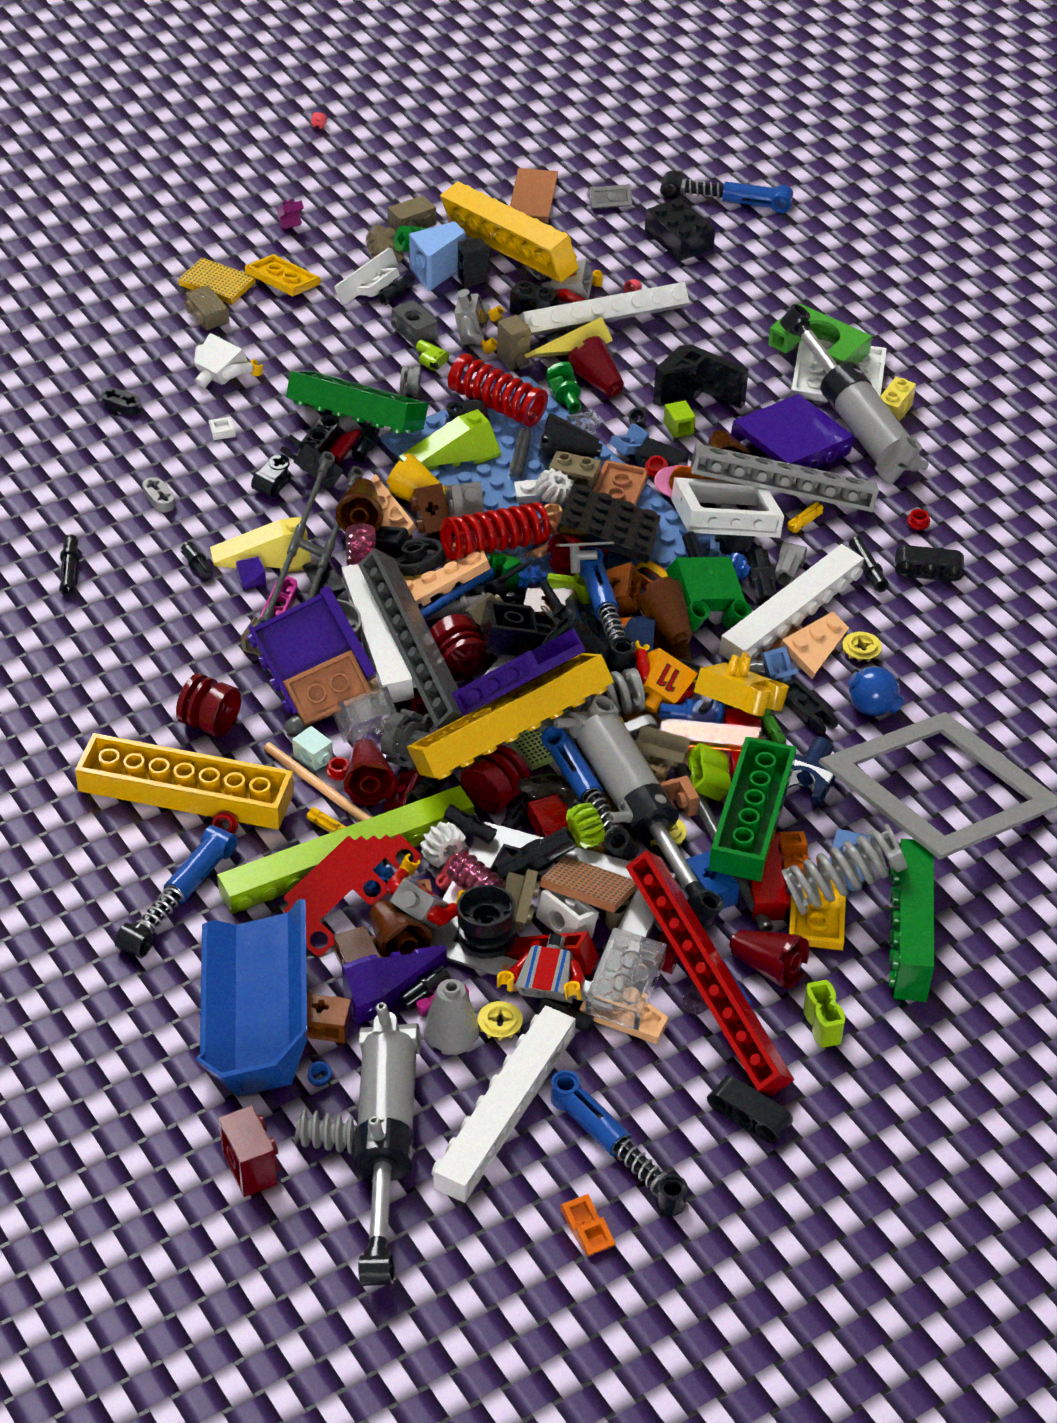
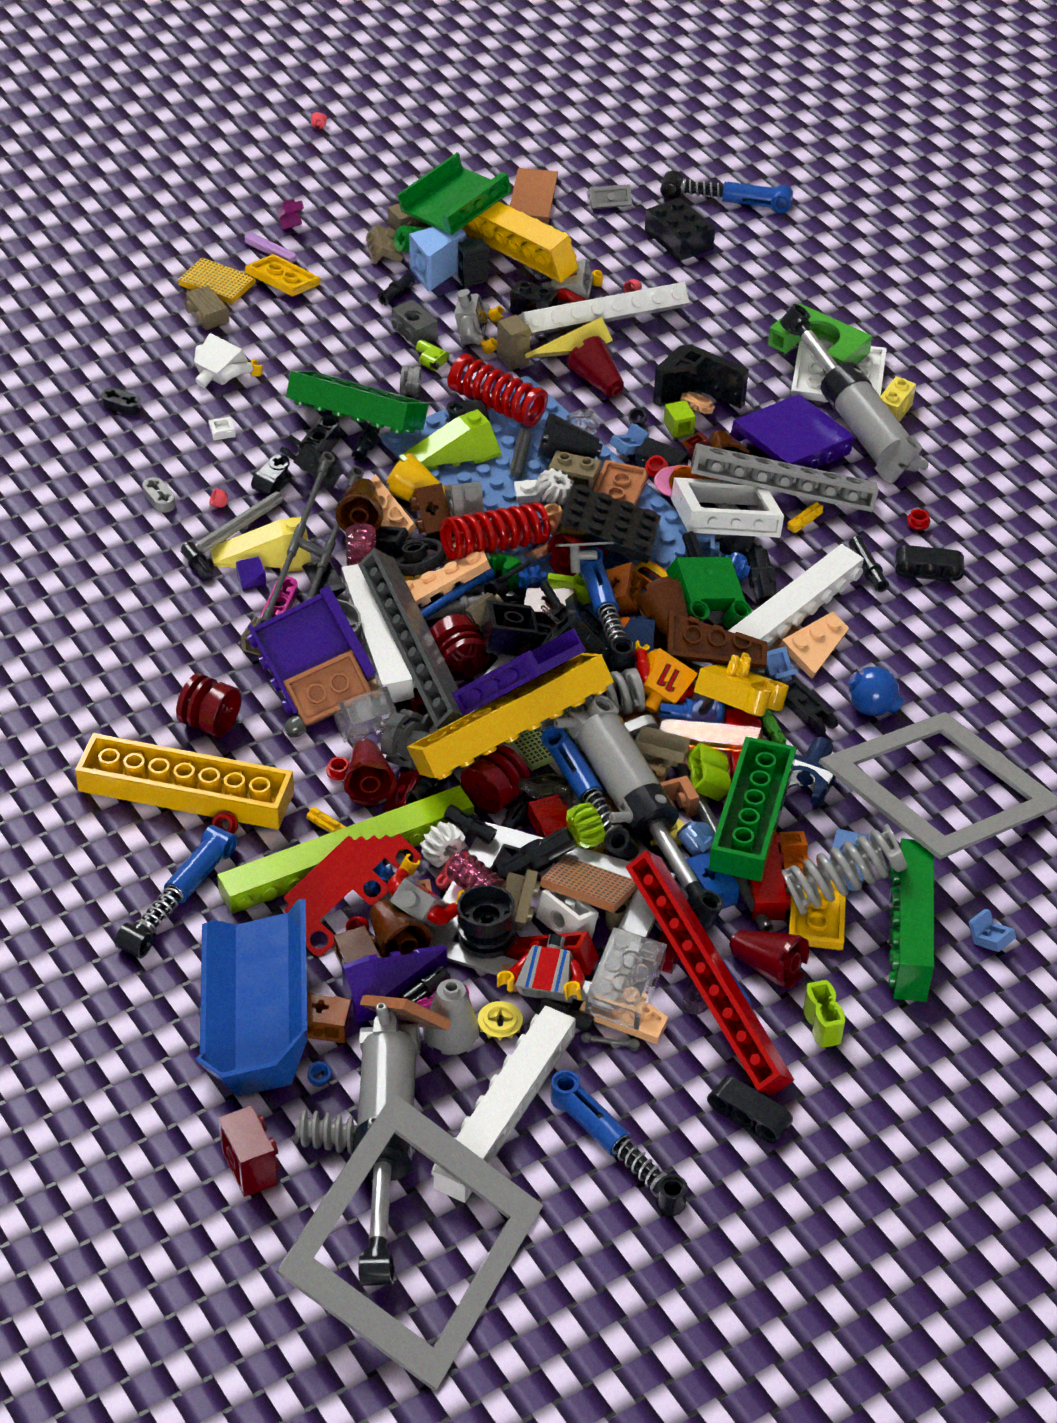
(69, 557): black pin -> none
(218, 498): none -> coral hinge
(239, 522): none -> light grey axle
(269, 247): none -> lavender axle
(312, 749): light aqua brick -> none
(317, 783): light nougat piece -> none
(343, 445): dark red slope -> none
(352, 924): none -> red hinge
(360, 1313): none -> light grey door
(369, 278): white bracket -> none
(408, 1012): none -> nougat tile
(452, 195): none -> green panel
(564, 386): green piece -> none
(586, 1225): orange slope -> none
(633, 1044): none -> dark grey hinge
(689, 444): none -> dark red plate
(696, 837): none -> medium blue piece
(698, 402): none -> light nougat gear
(701, 642): none -> reddish brown wing
(790, 560): light grey piece -> none
(866, 641): light yellow gear -> none
(990, 934): none -> medium blue bracket

